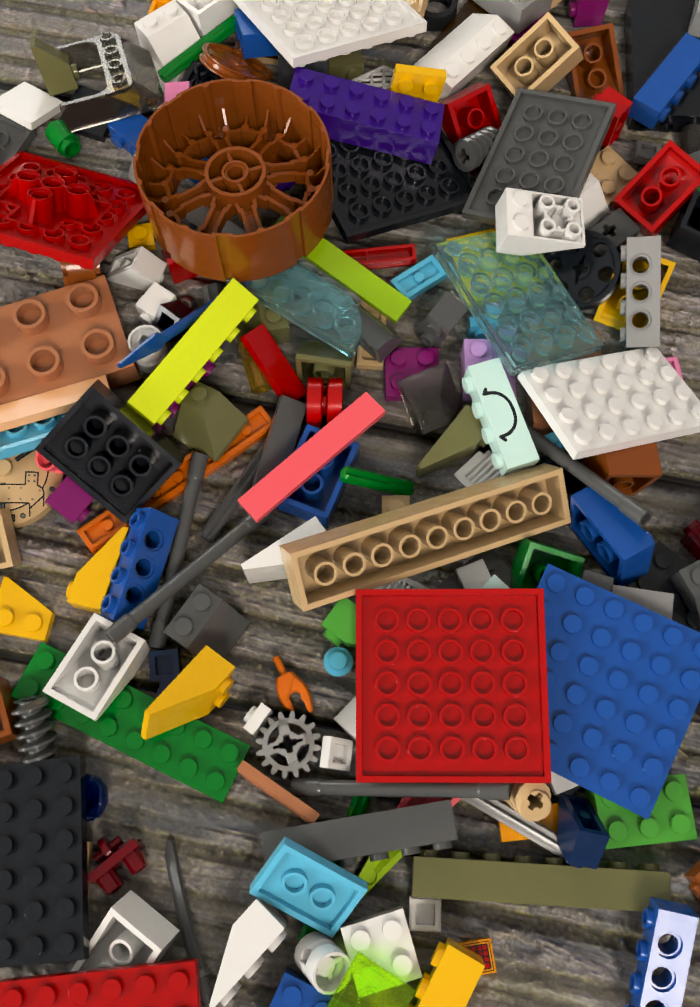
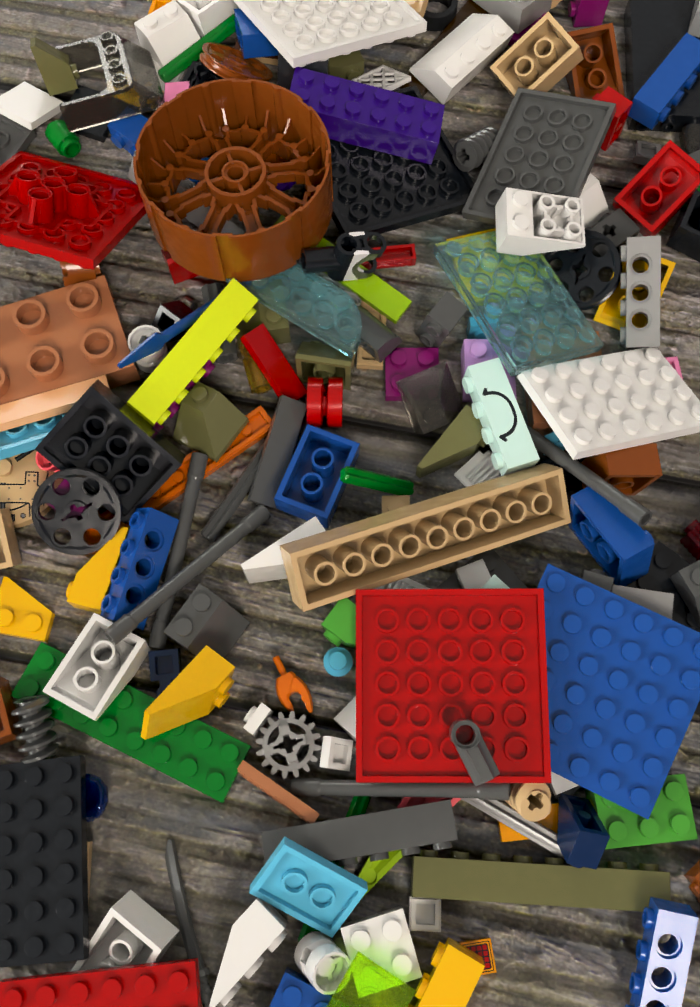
(74, 524): none -> black wedge
(129, 854): dark red hips -> none
(137, 269): white slope -> none
(142, 236): yellow plate -> none
(149, 303): white brick -> none
(311, 457): coral tile -> none
(345, 257): none -> black connector
(418, 81): yellow plate -> none
(419, 278): medium azure plate -> none
(469, 111): red slope -> none
(474, 753): none -> dark grey piece
(533, 557): green slope -> none
(612, 173): tan plate -> none

